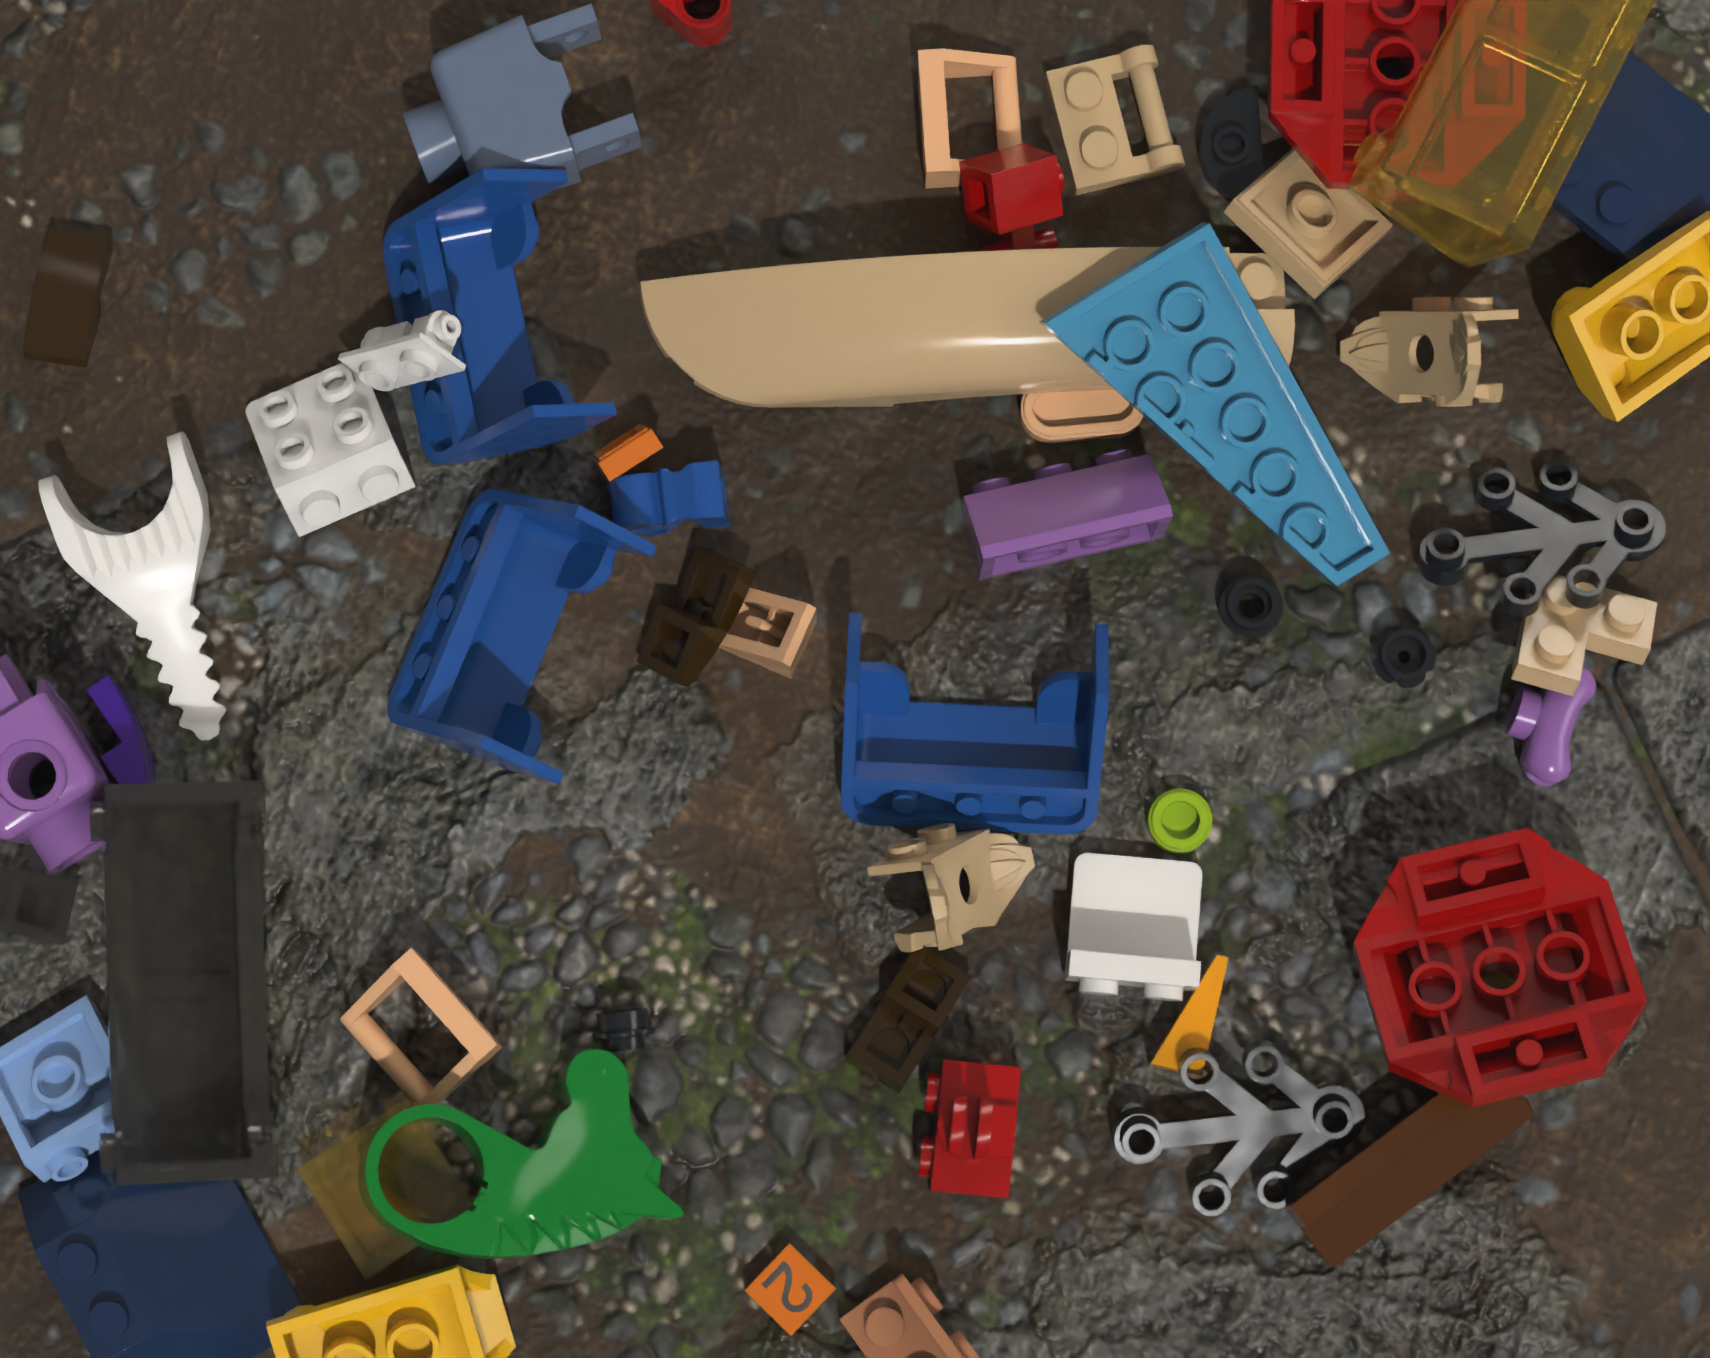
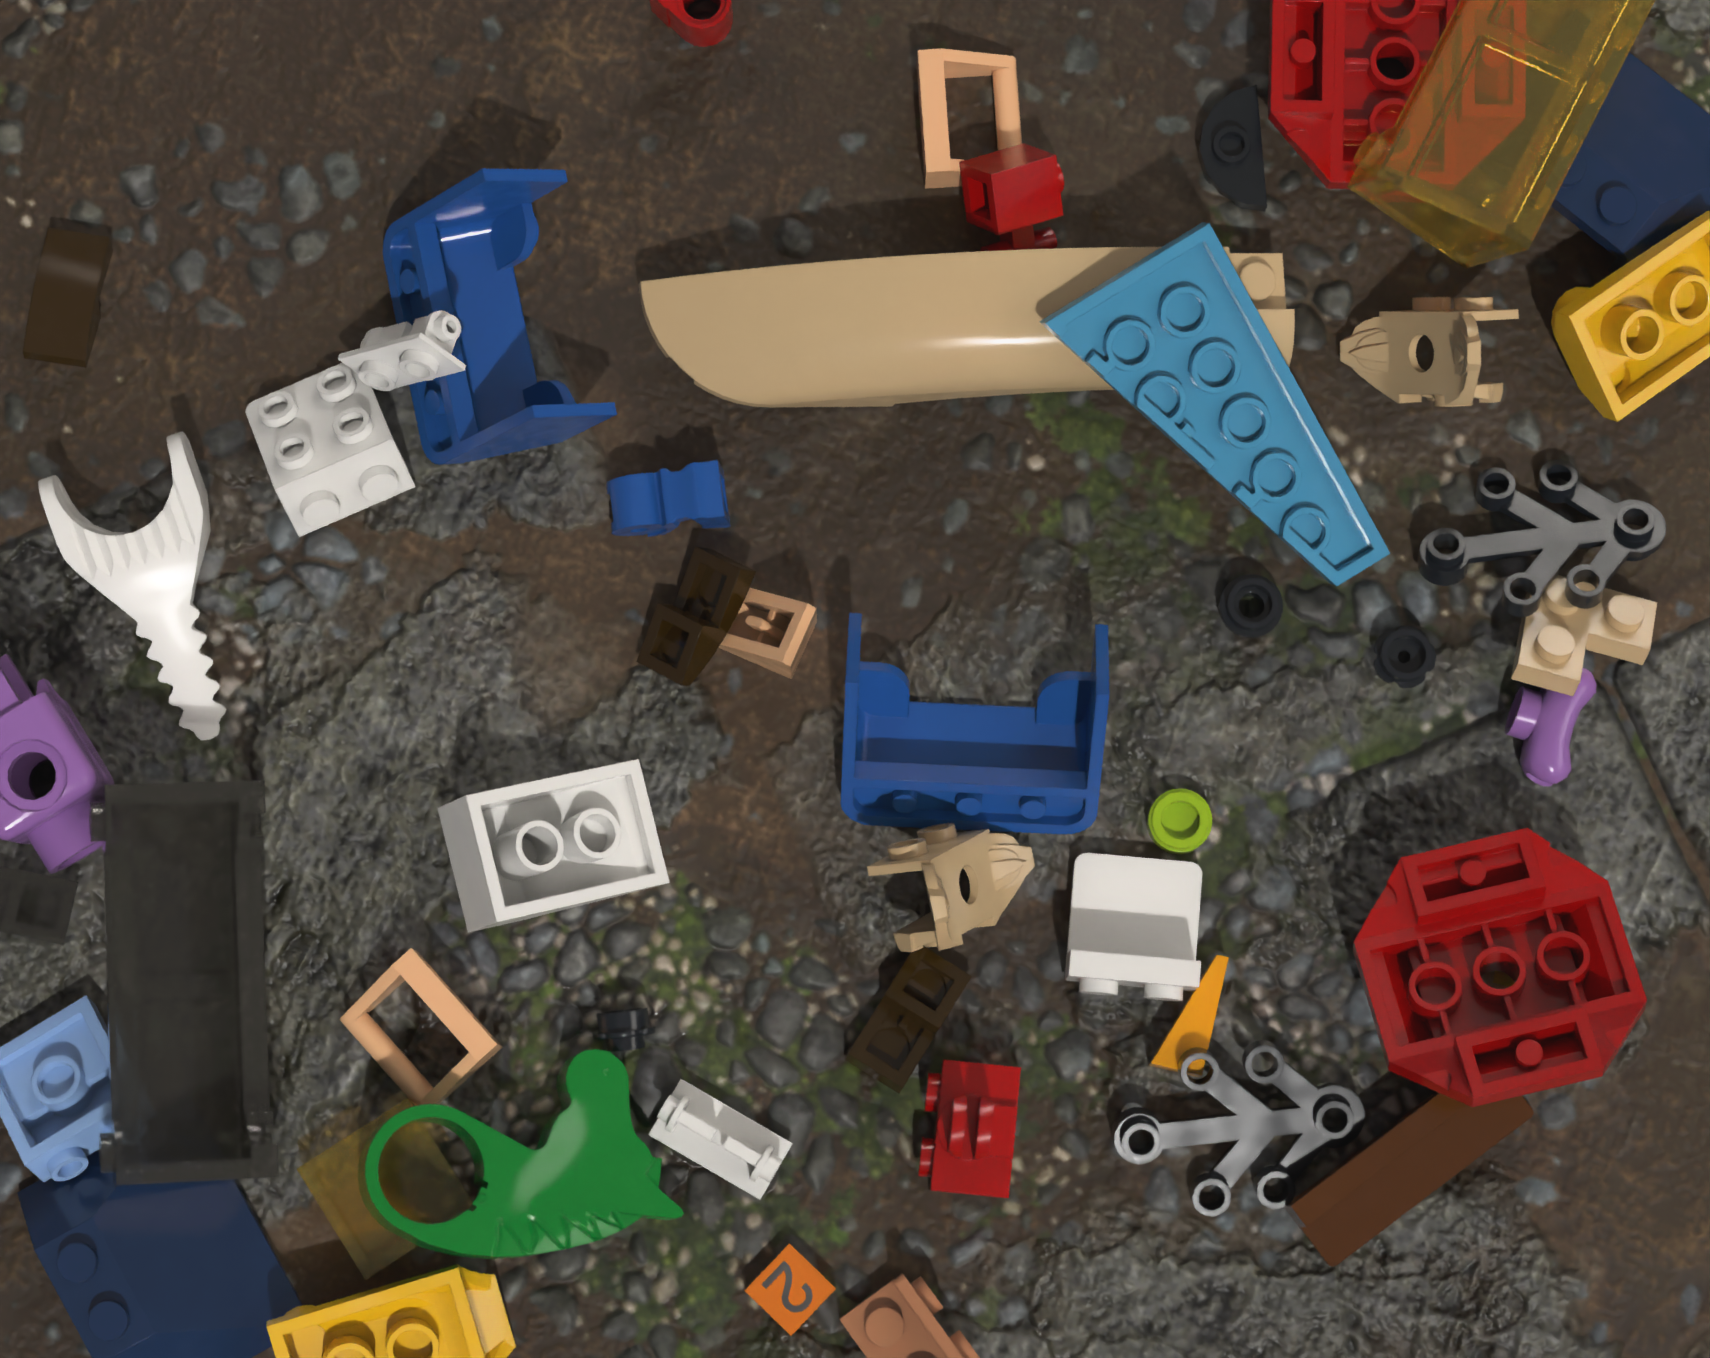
(132, 758): dark purple slope -> none
(494, 622): blue windscreen -> none
(508, 102): sand blue piece -> none
(552, 844): none -> white slope
(626, 451): orange tile -> none
(720, 1139): none -> white hinge
(1065, 513): medium lavender slope -> none
(1077, 416): light nougat tile -> none
(1093, 123): tan plate -> none
(1306, 226): tan tile -> none

